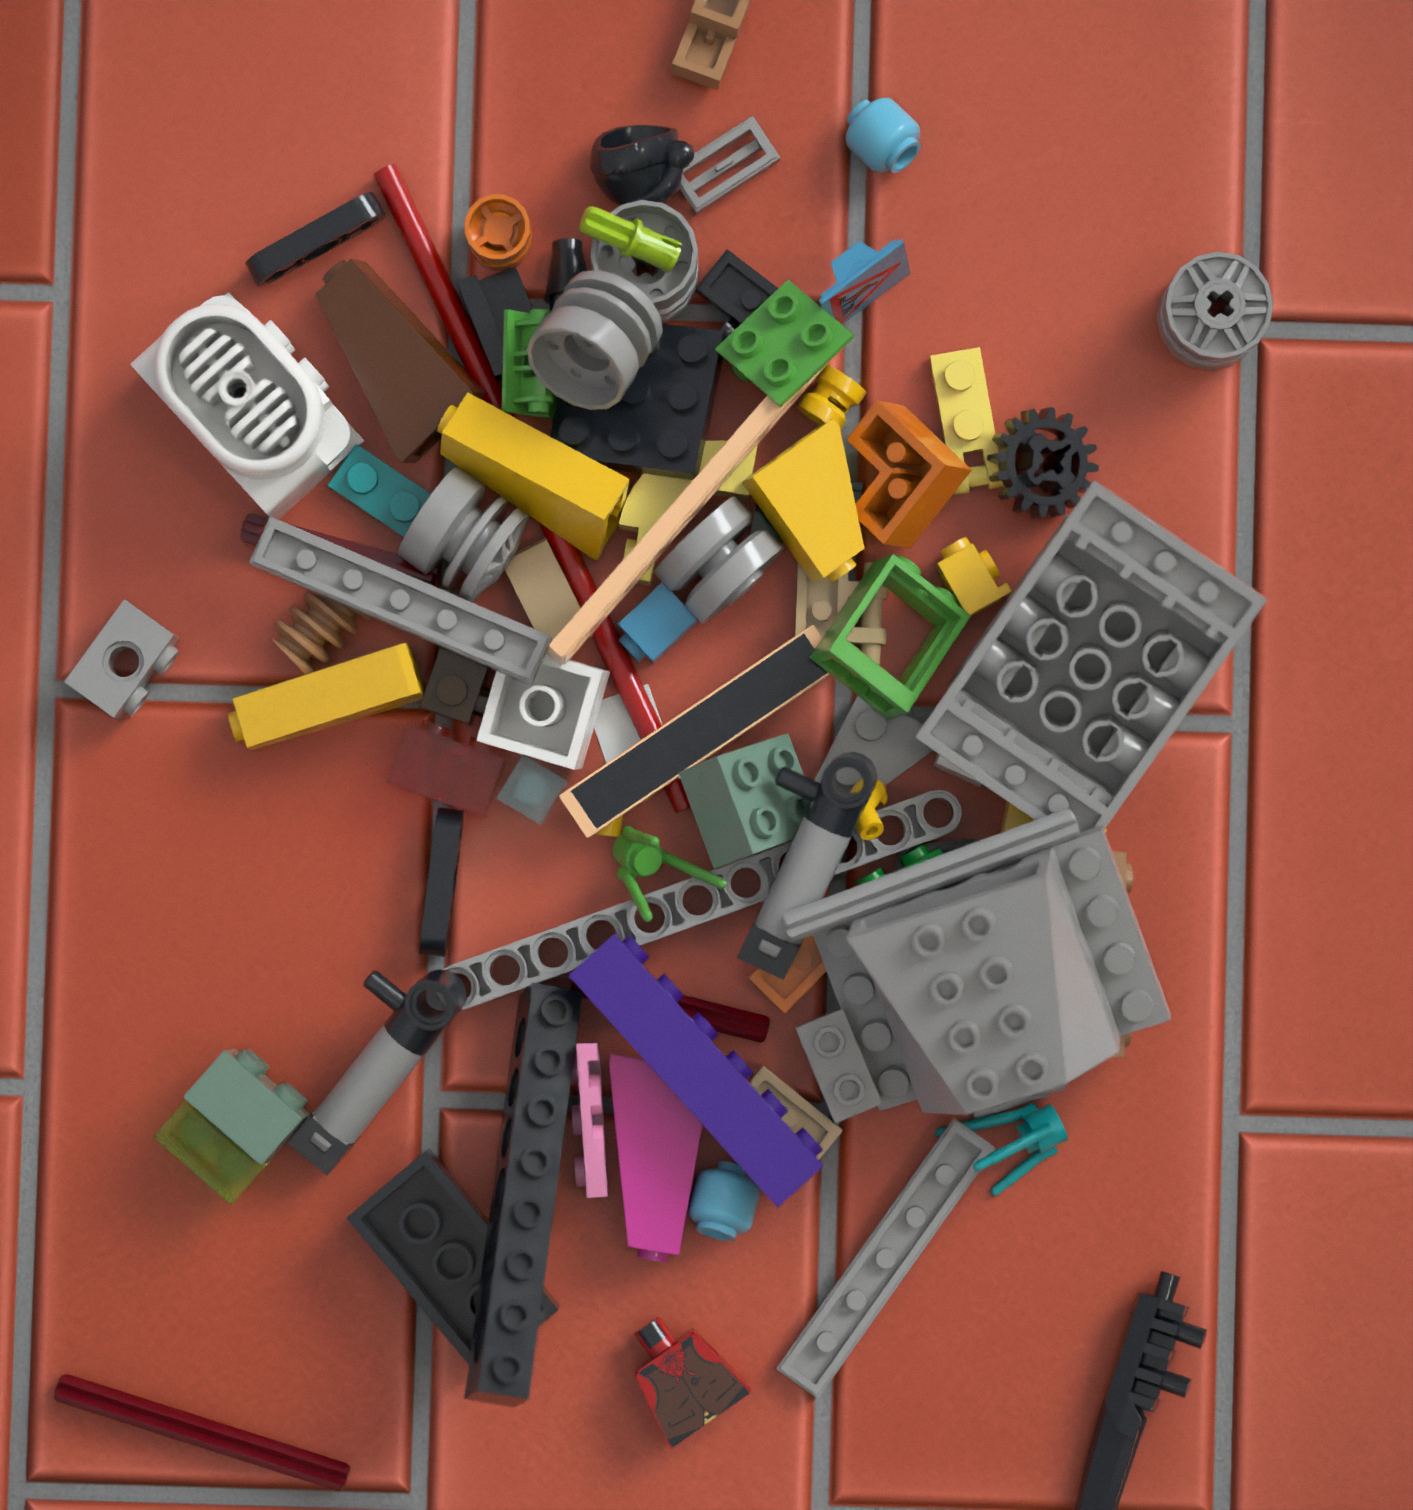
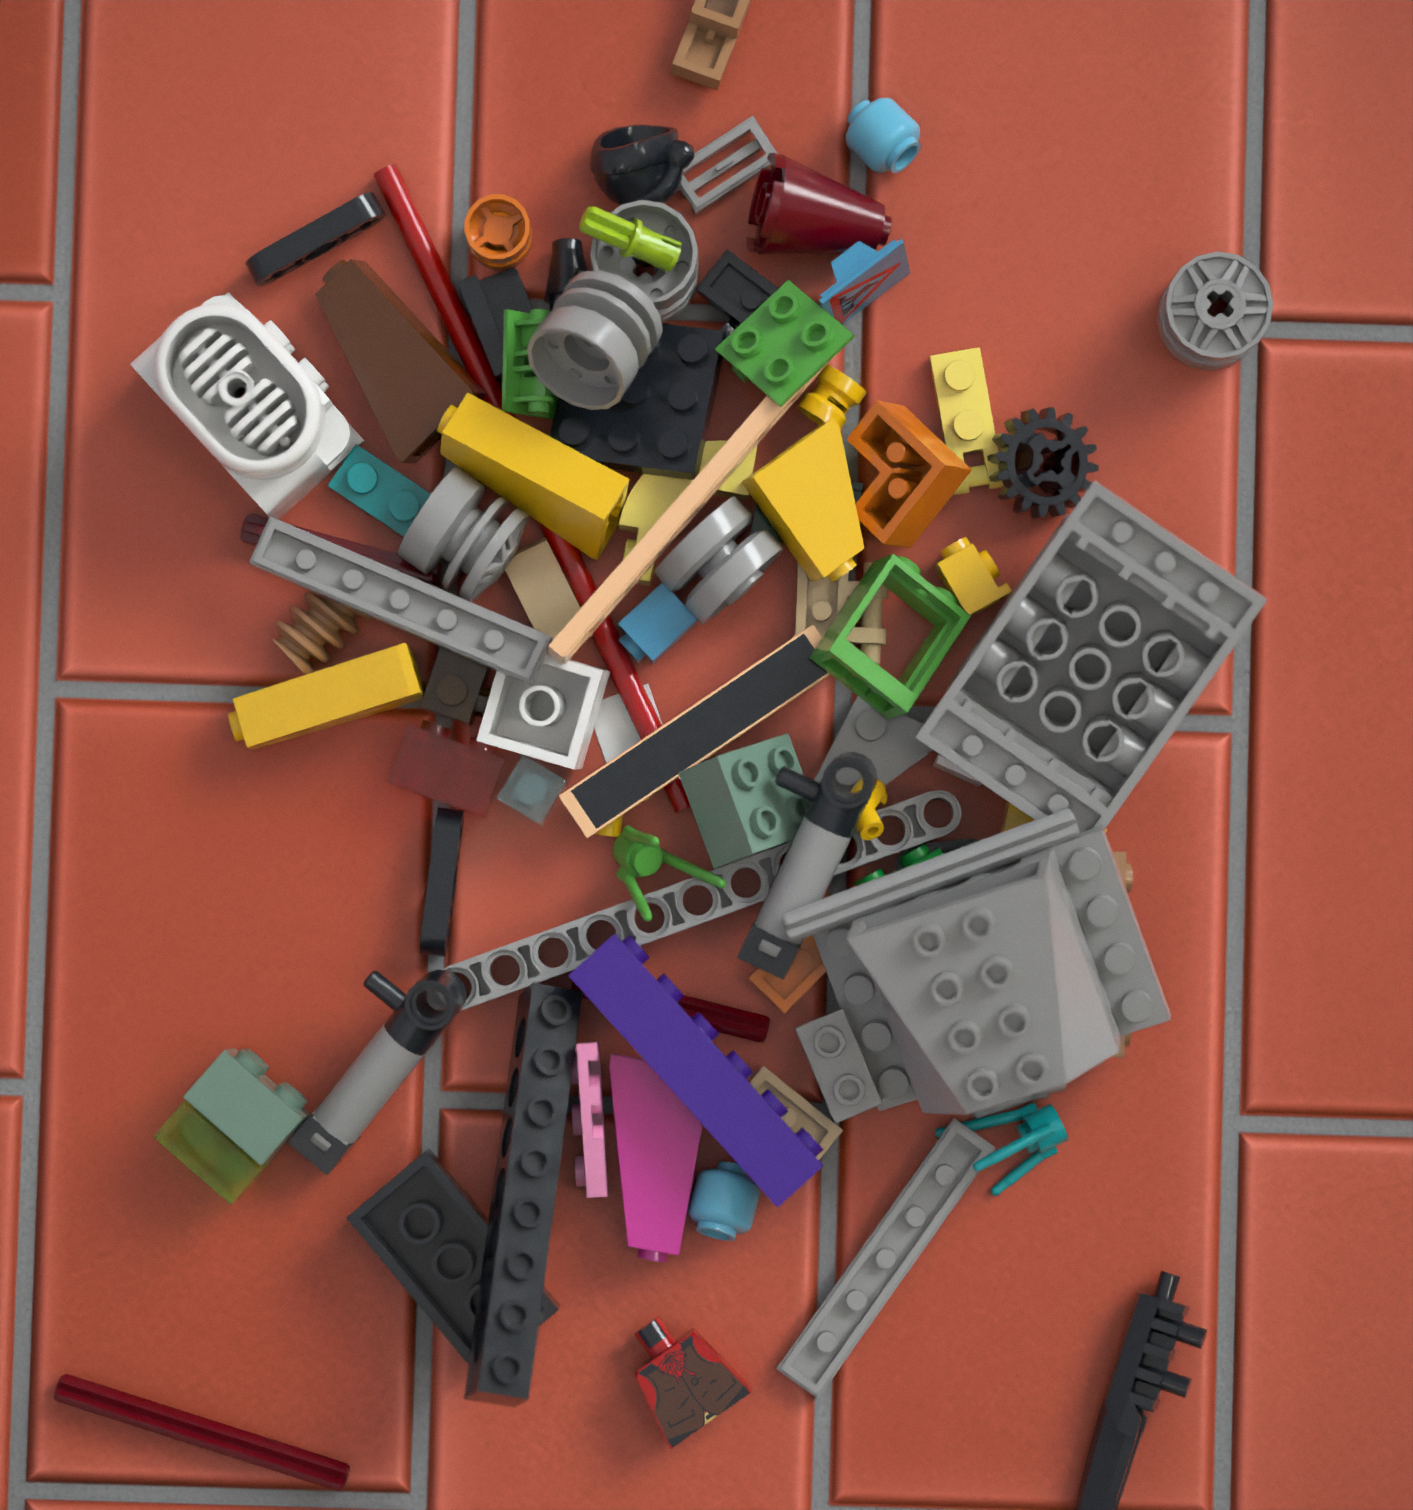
(95, 672): light grey brick -> none
(811, 213): none -> dark red cone

